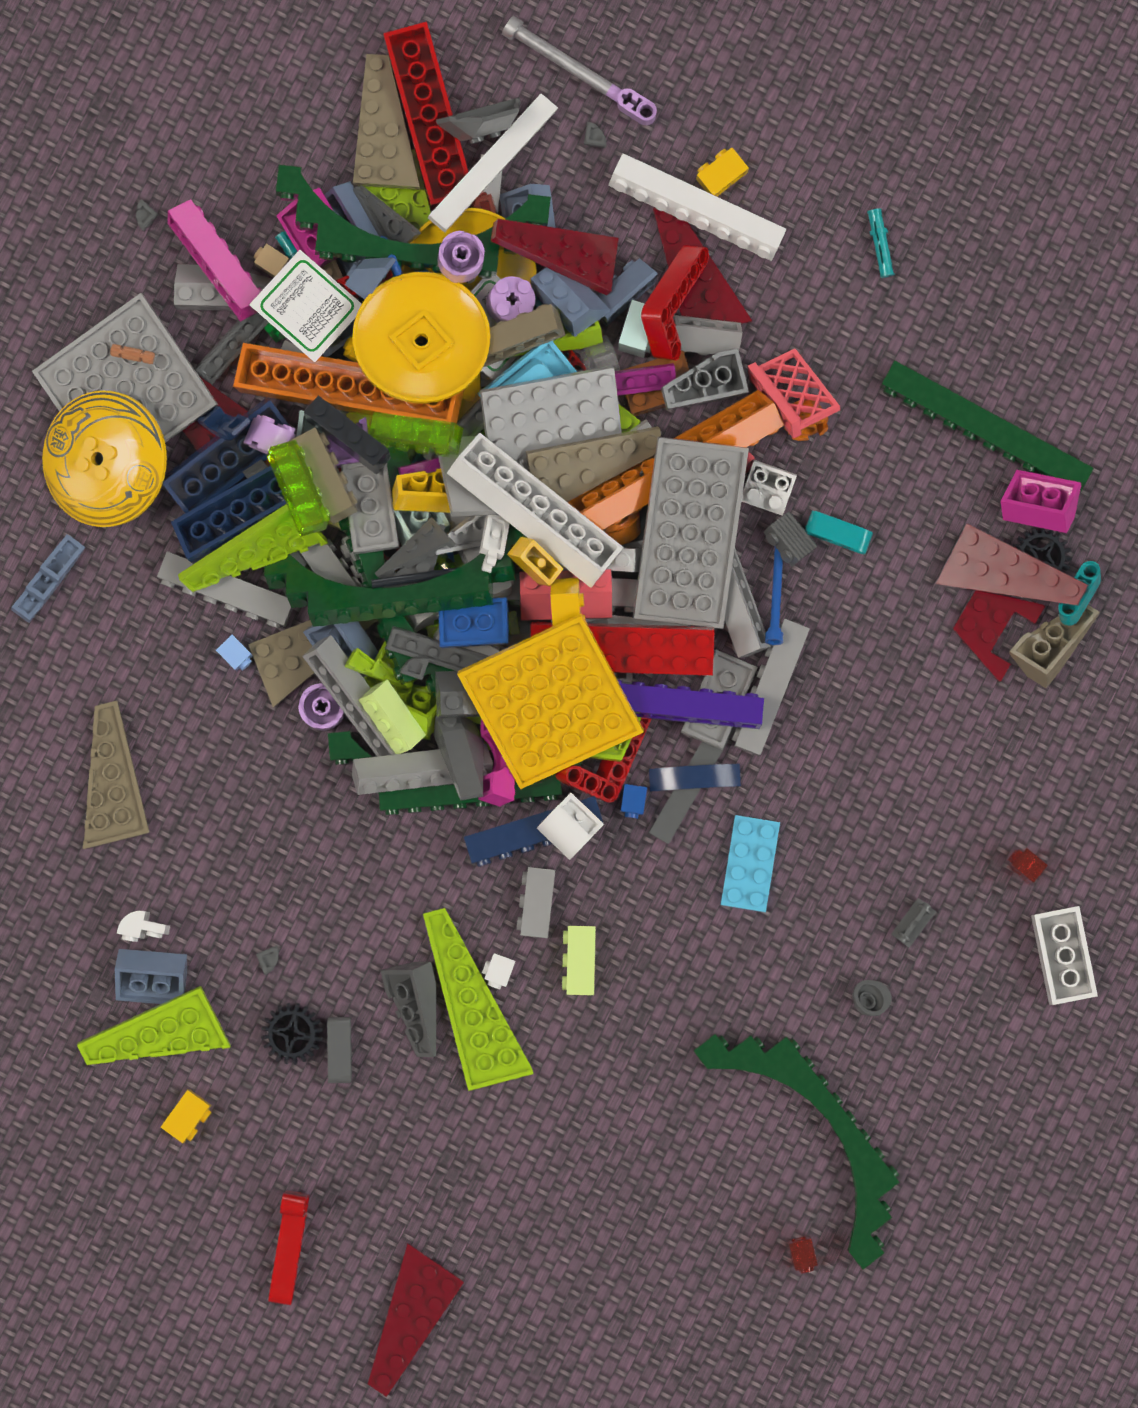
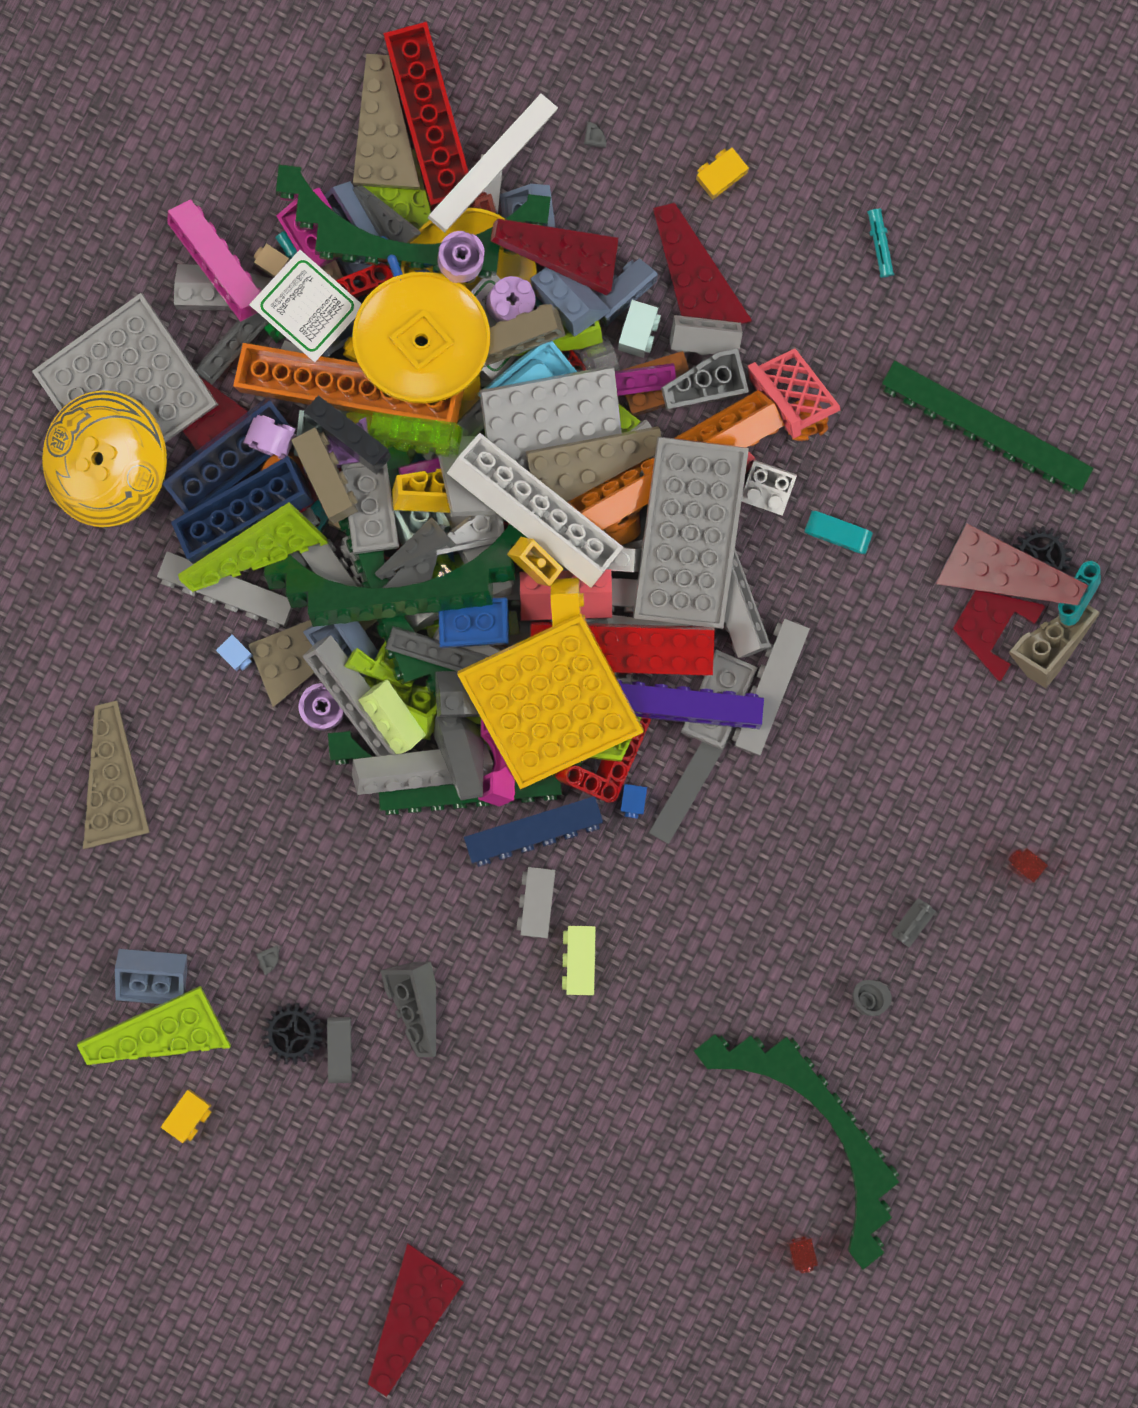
(48, 578): sand blue slope -> none
(132, 354): nougat axle -> none
(136, 924): white brick -> none
(145, 215): dark grey tile -> none
(222, 424): dark blue slope -> none
(254, 469): dark grey tile -> none
(294, 1213): red beam -> none
(298, 487): clear neon green brick -> none
(368, 275): sand blue slope -> none
(409, 578): black bar -> none
(415, 667): dark grey tile -> none
(480, 1030): lime wing -> none
(481, 121): dark grey wedge -> none
(493, 540): white plate -> none
(498, 971): white brick -> none
(515, 30): flat silver piece -> none
(570, 826): white brick -> none
(666, 299): red beam -> none
(694, 777): dark blue slope -> none
(697, 207): white brick -> none
(750, 863): medium azure plate -> none
(774, 635): blue piece -> none
(789, 539): dark grey brick -> none
(1041, 501): dark pink slope -> none
(1064, 955): white brick -> none

